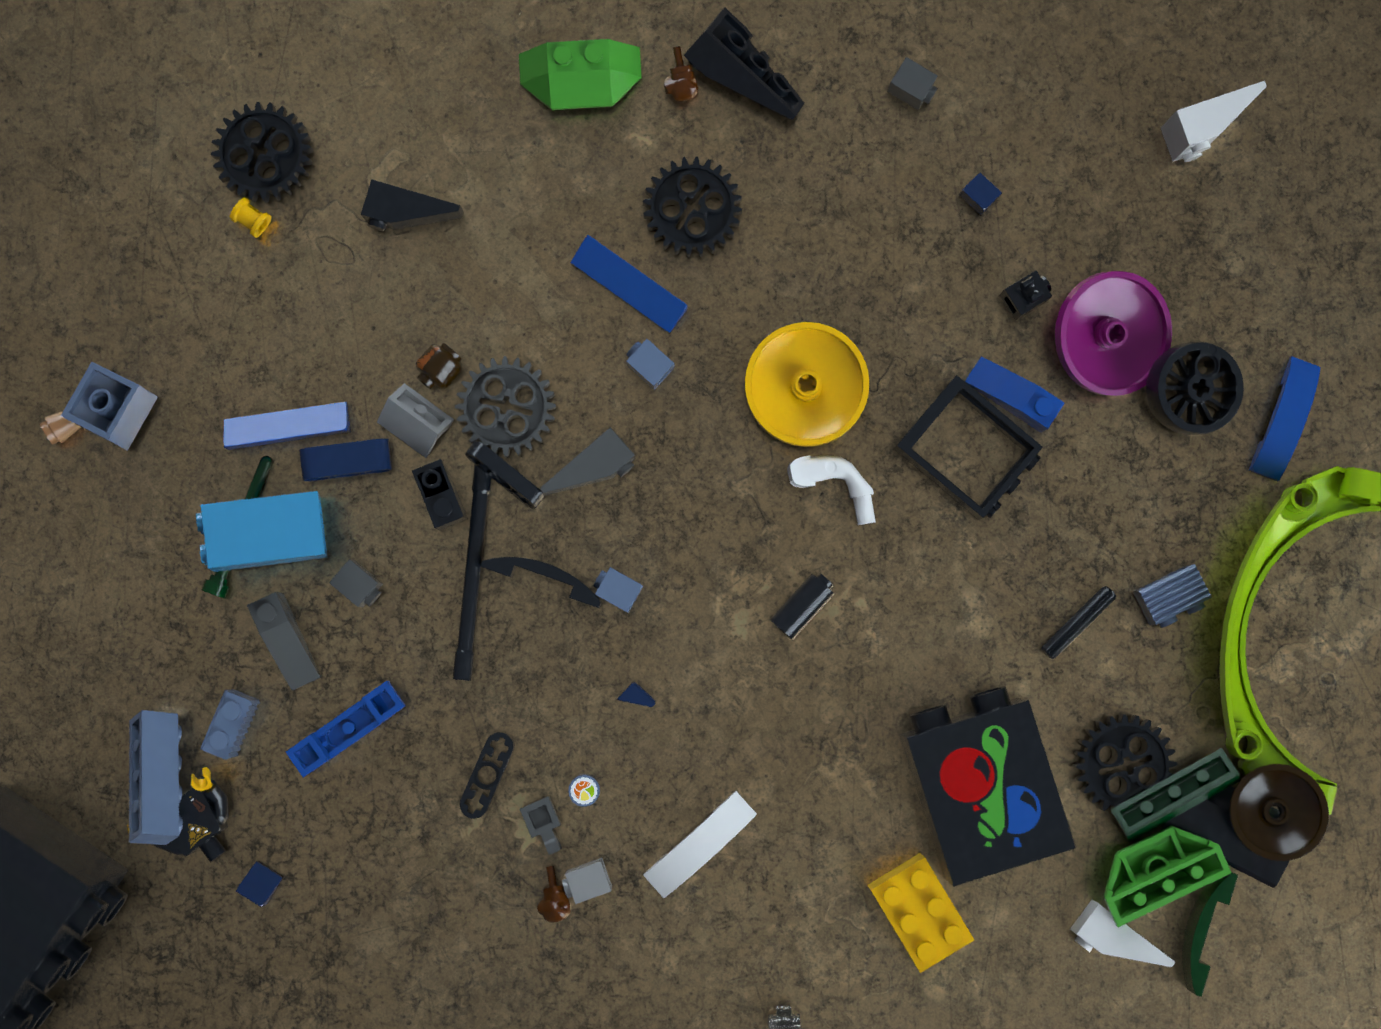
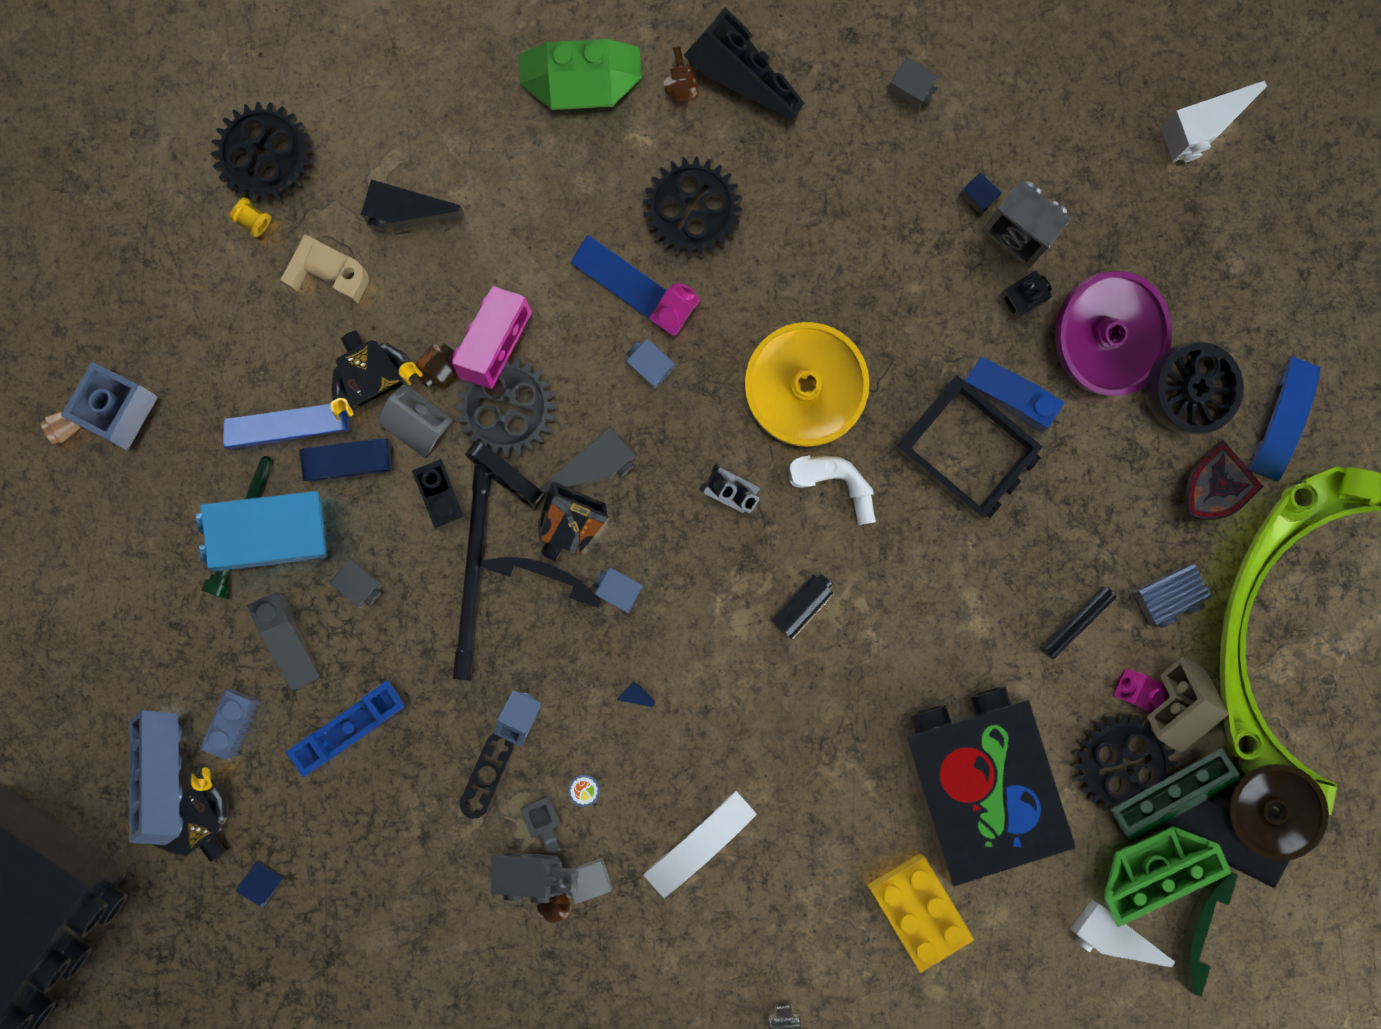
(327, 265): none -> tan piece
(367, 373): none -> black torso
(491, 337): none -> brick
(517, 717): none -> sand blue brick
(530, 876): none -> dark grey hinge
(569, 520): none -> torso
(675, 308): none -> dark pink bracket
(731, 489): none -> black hips
(1027, 222): none -> flat silver brick
(1141, 691): none -> dark pink bracket
(1192, 706): none -> dark tan brick
(1219, 485): none -> shield

